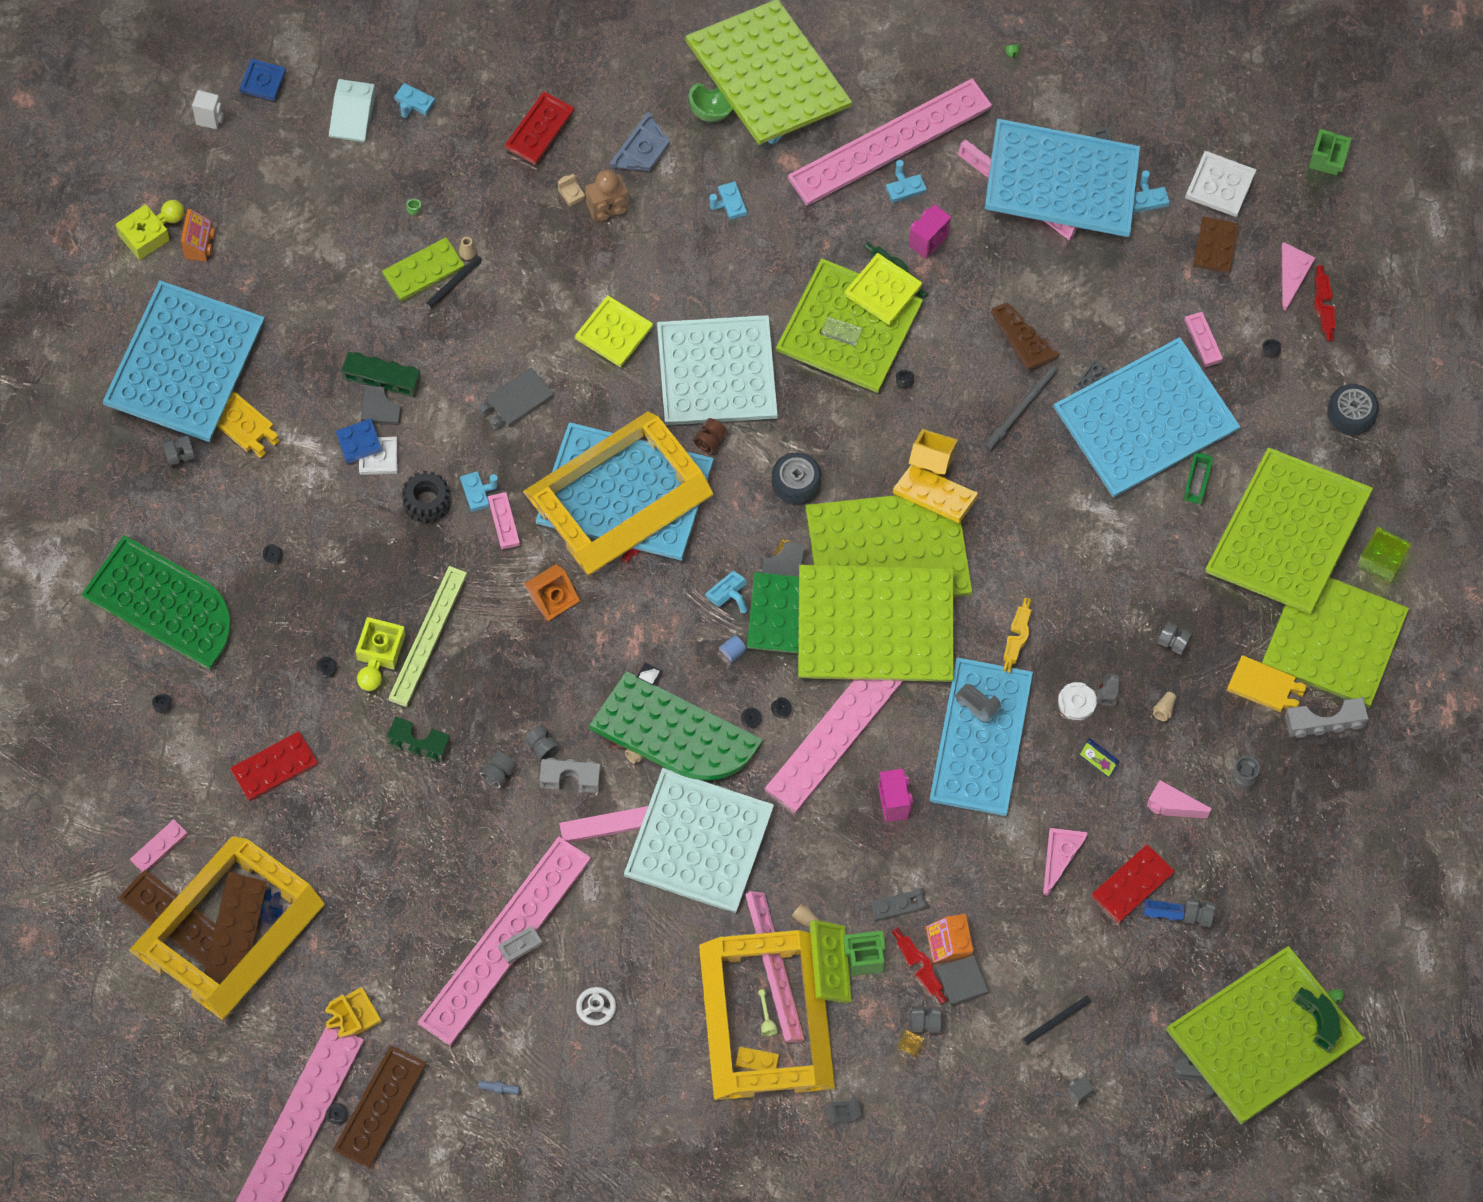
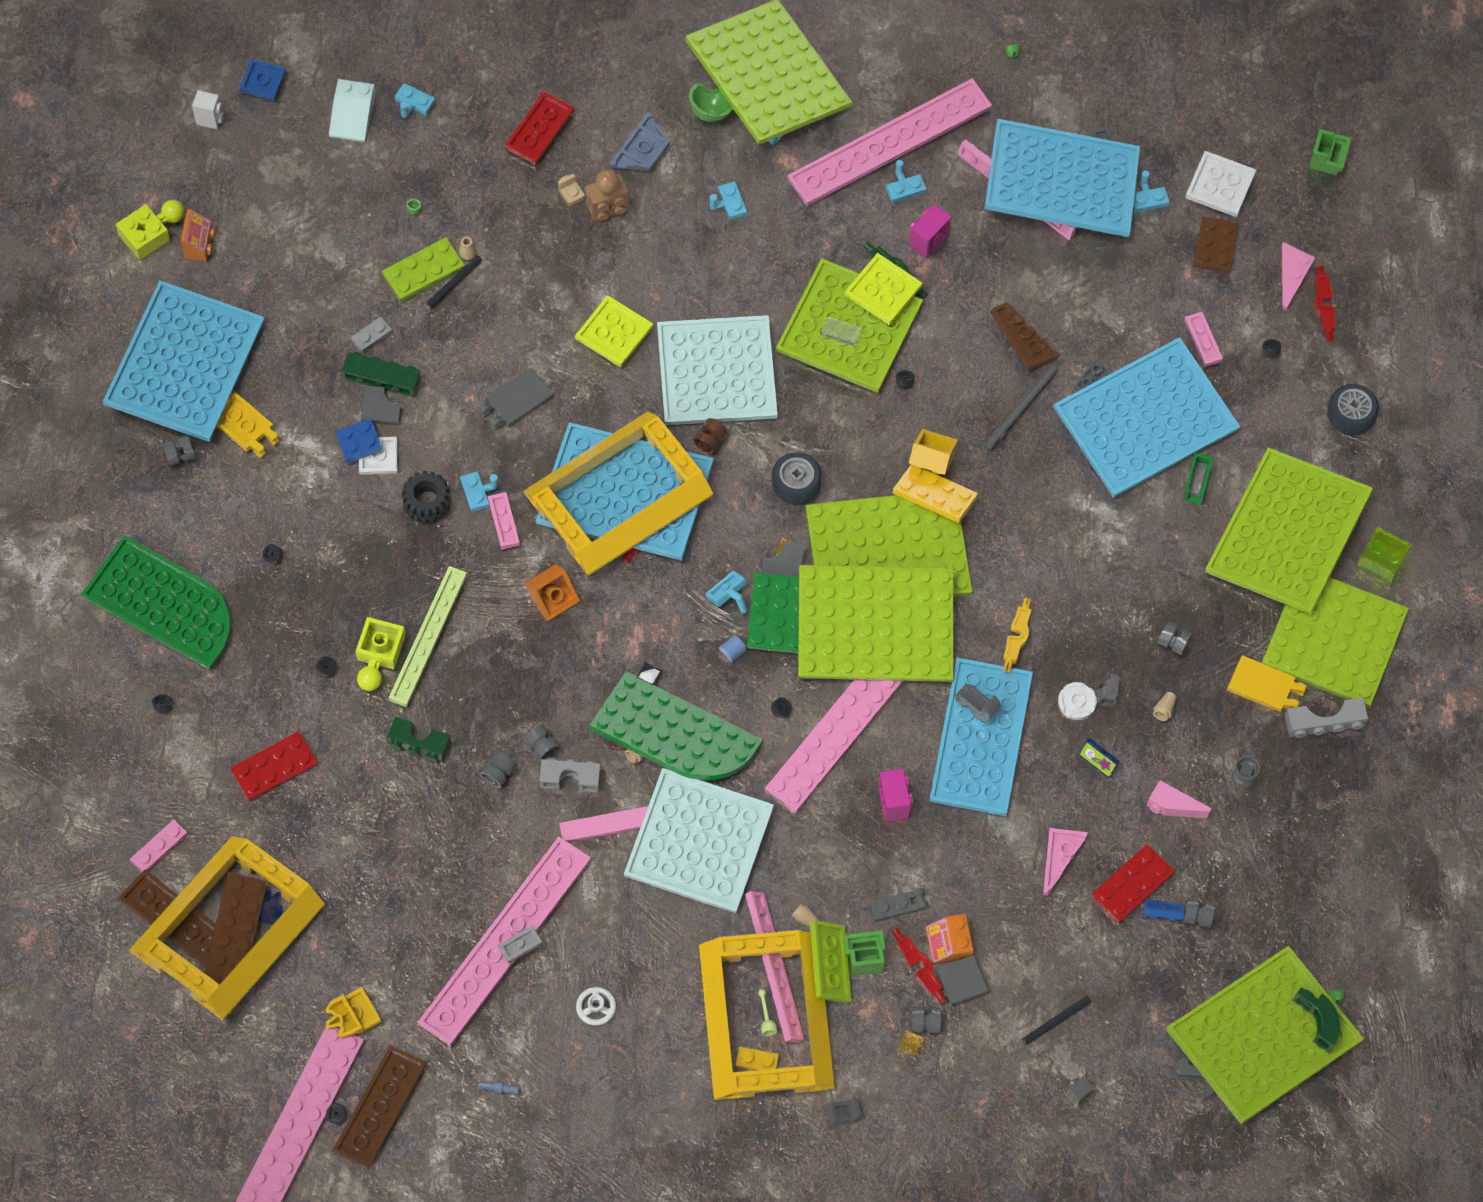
(371, 334): none -> light grey plate
(750, 717): black tile -> none

